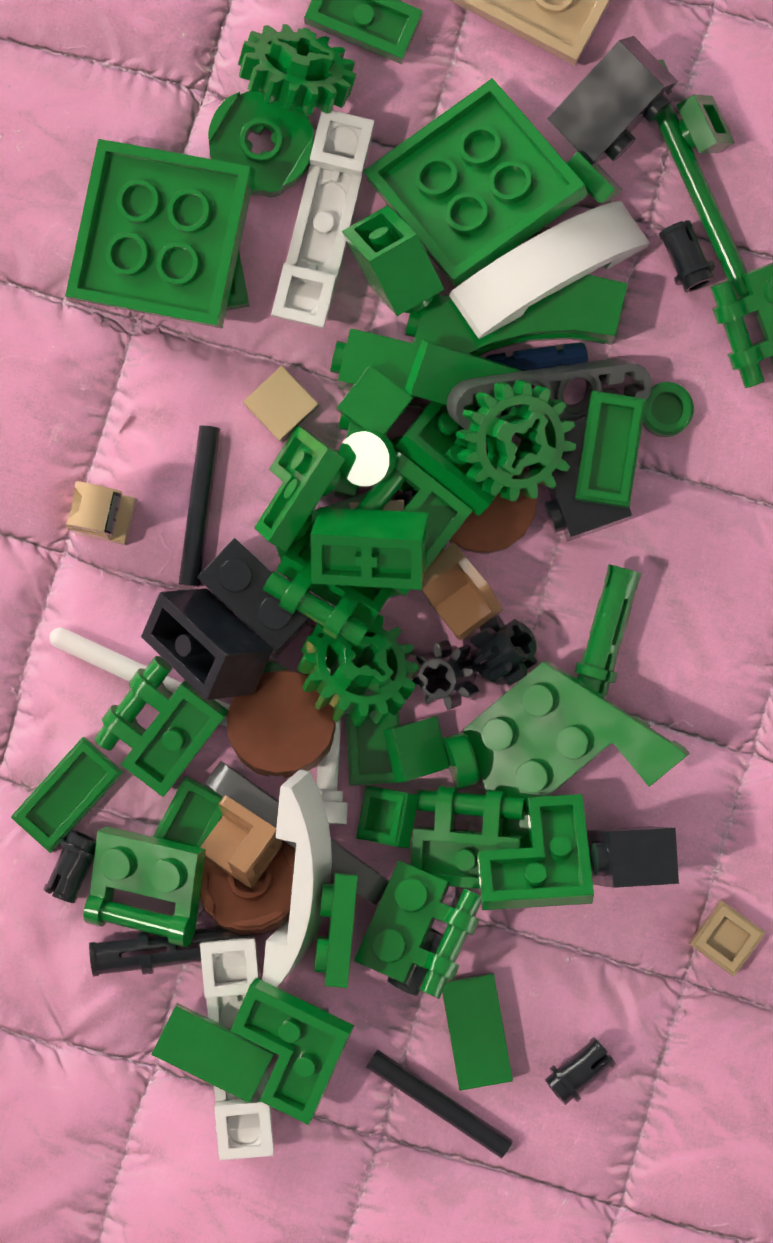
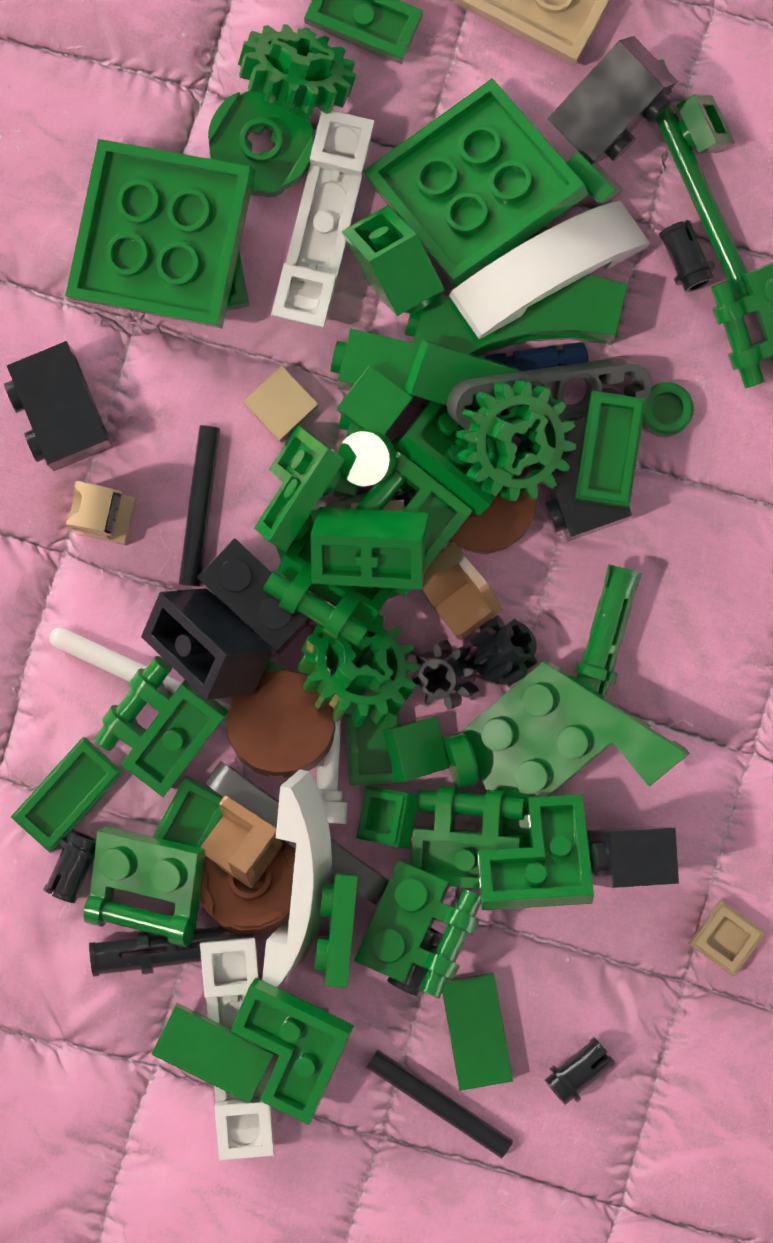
(57, 406): none -> black brick

